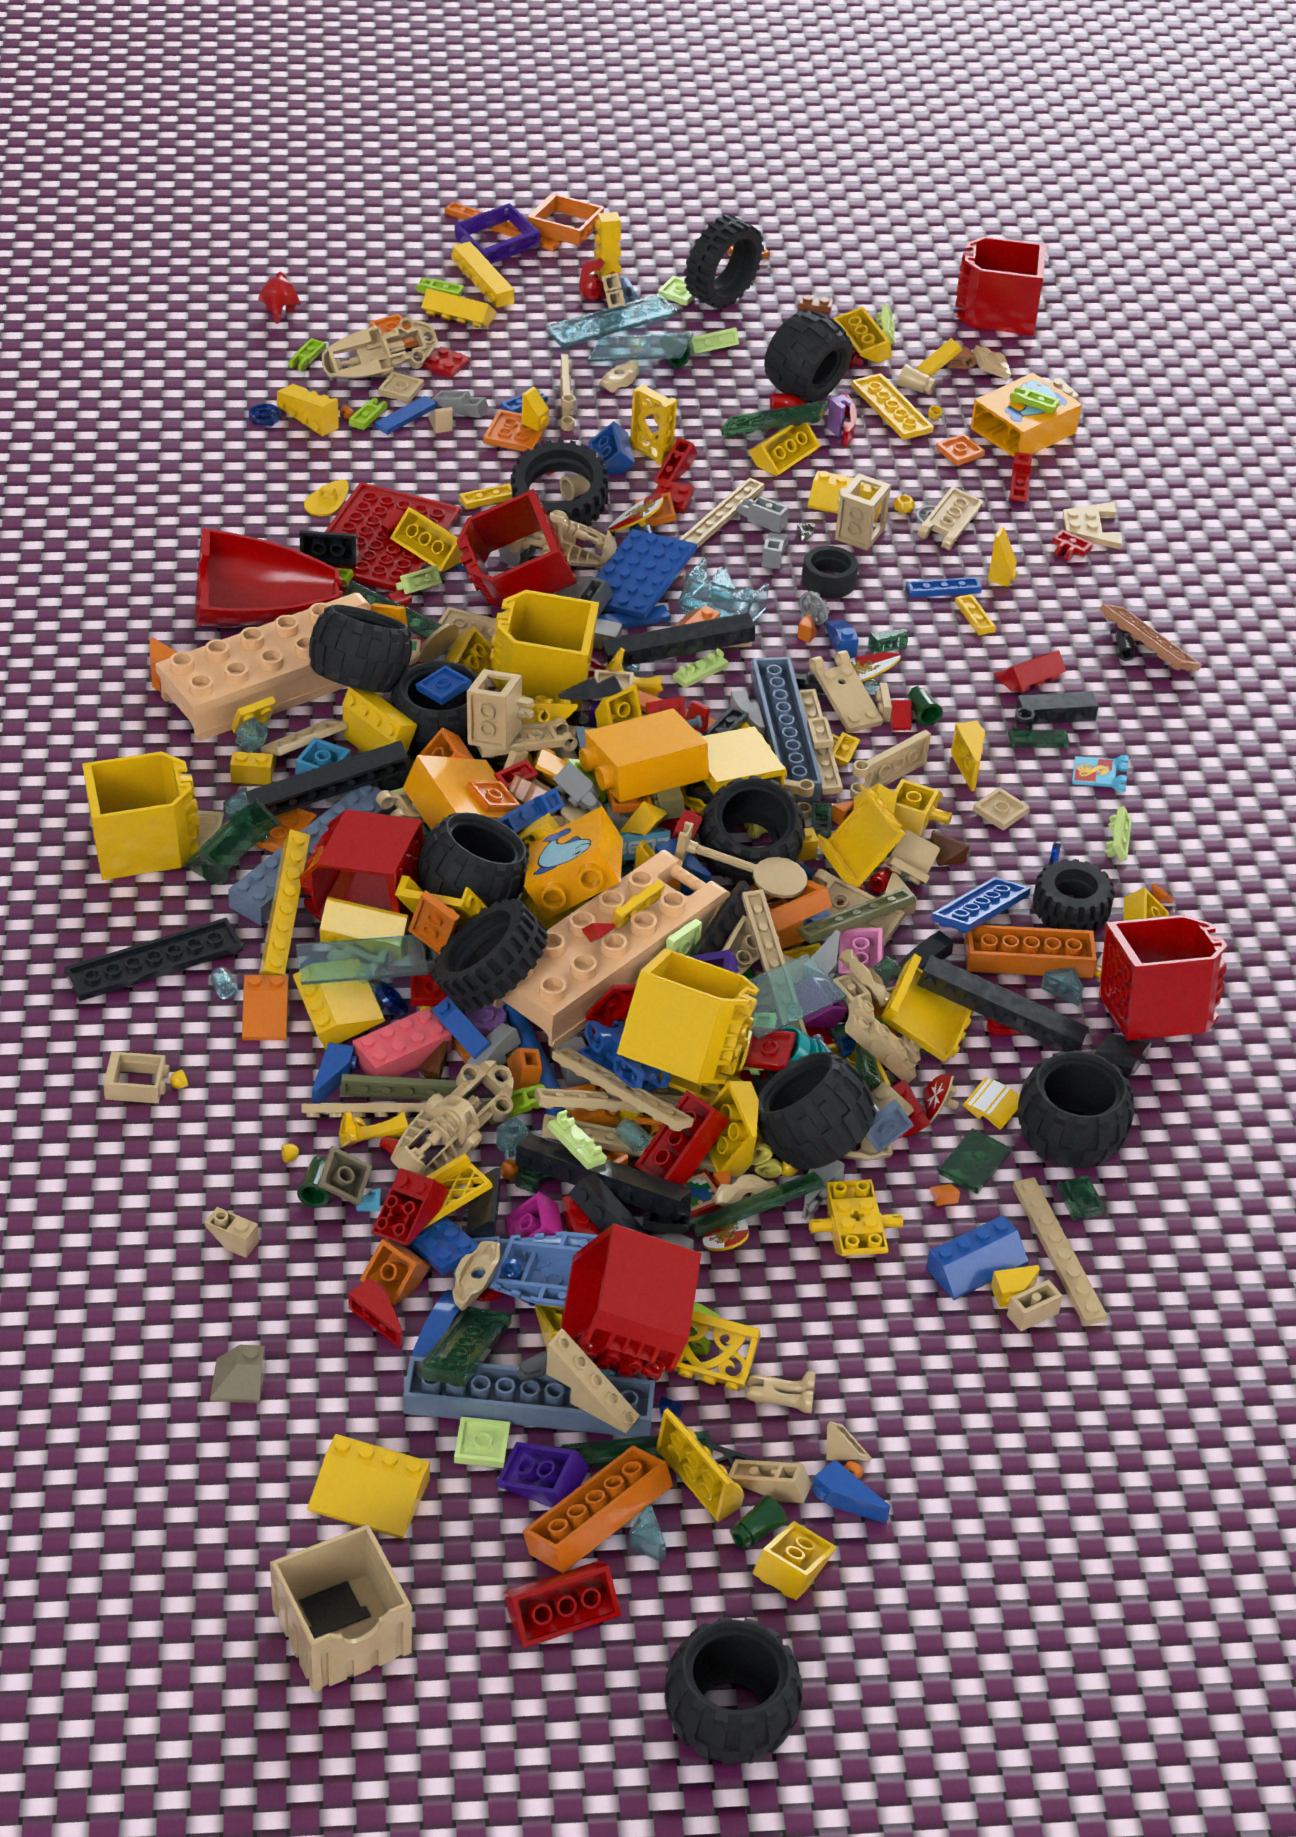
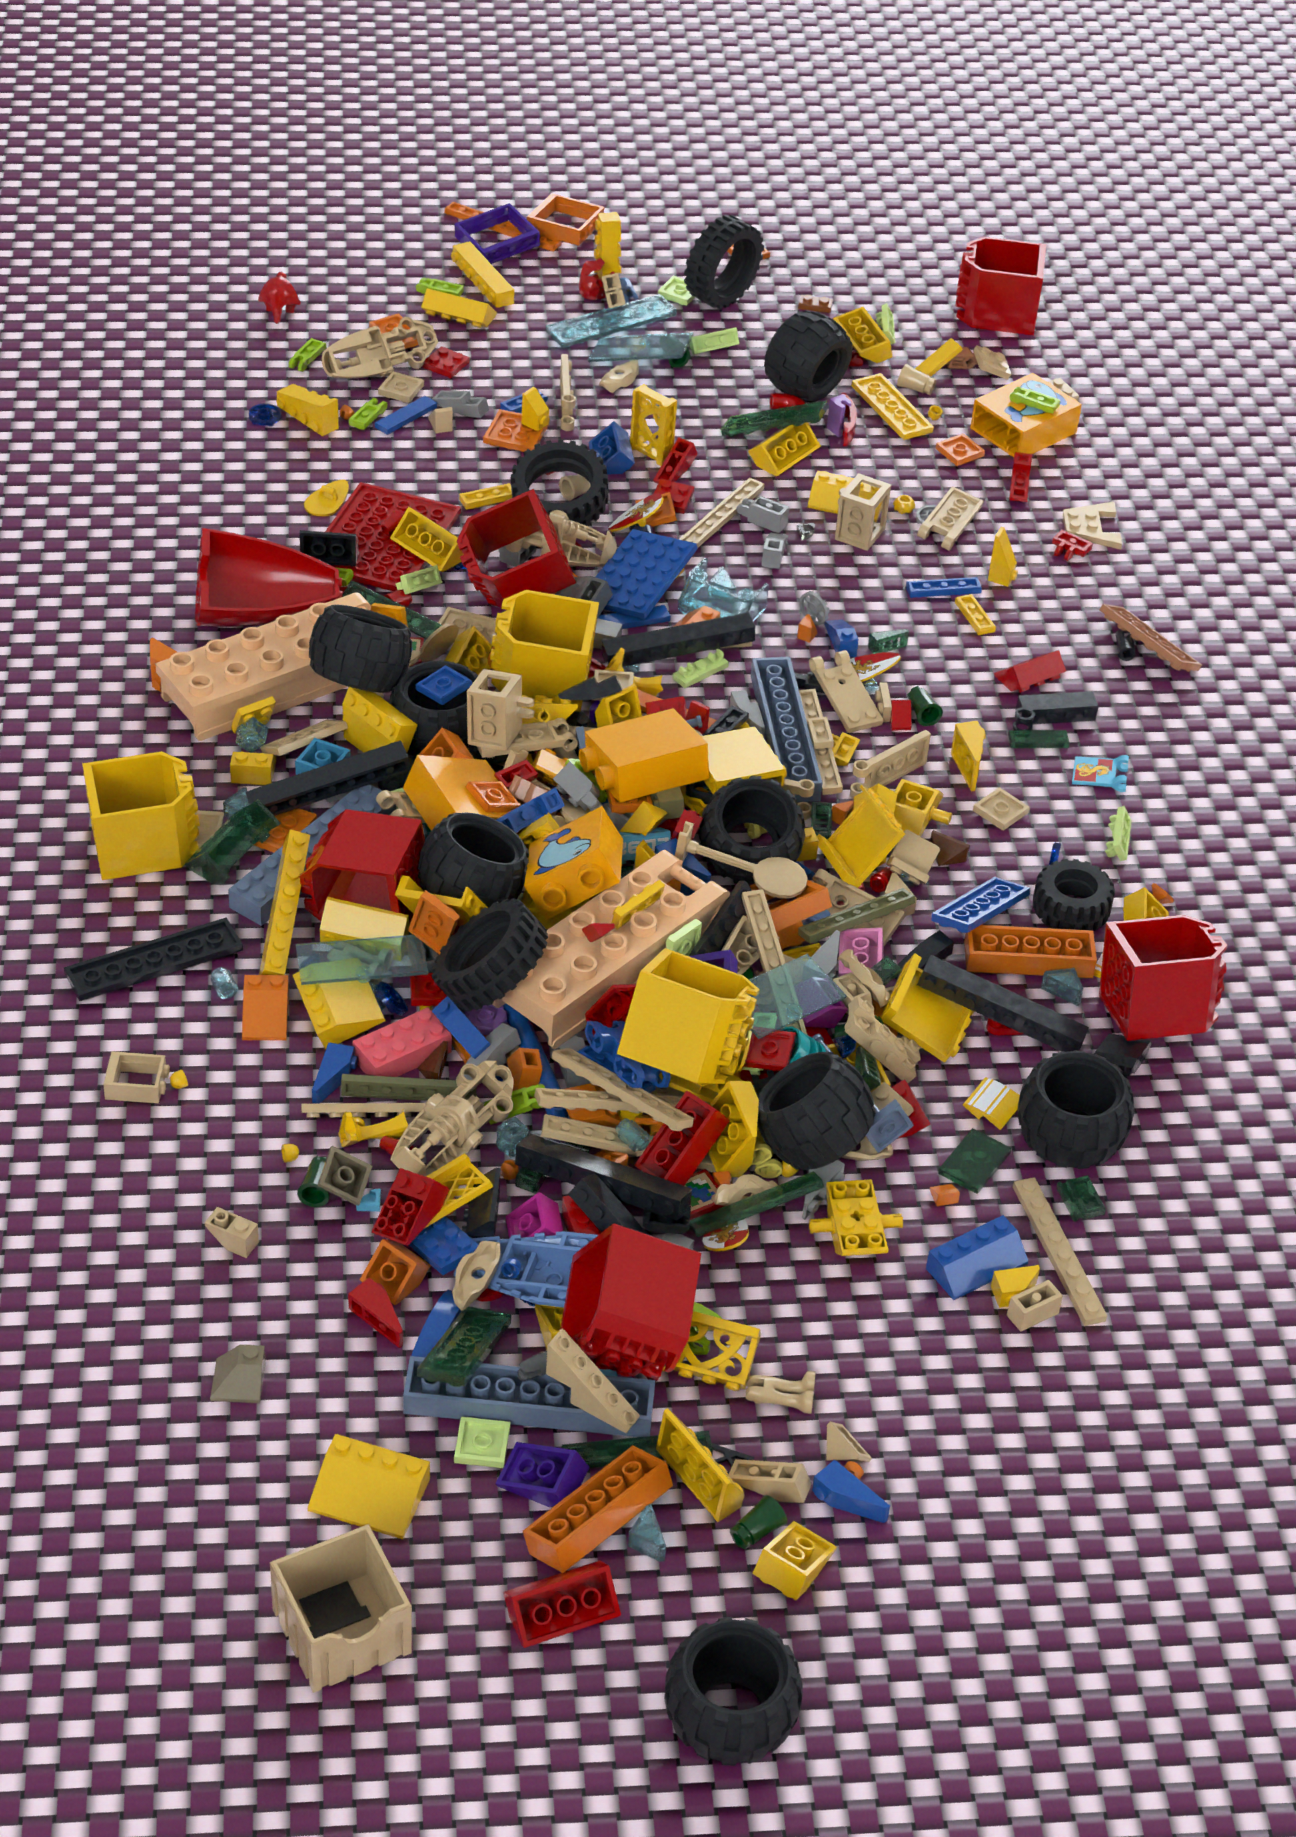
(576, 1141): yellowish green plate -> none
(675, 1407): clear blue tile -> none
(831, 559): black tyre -> none
(939, 1094): red shield -> none

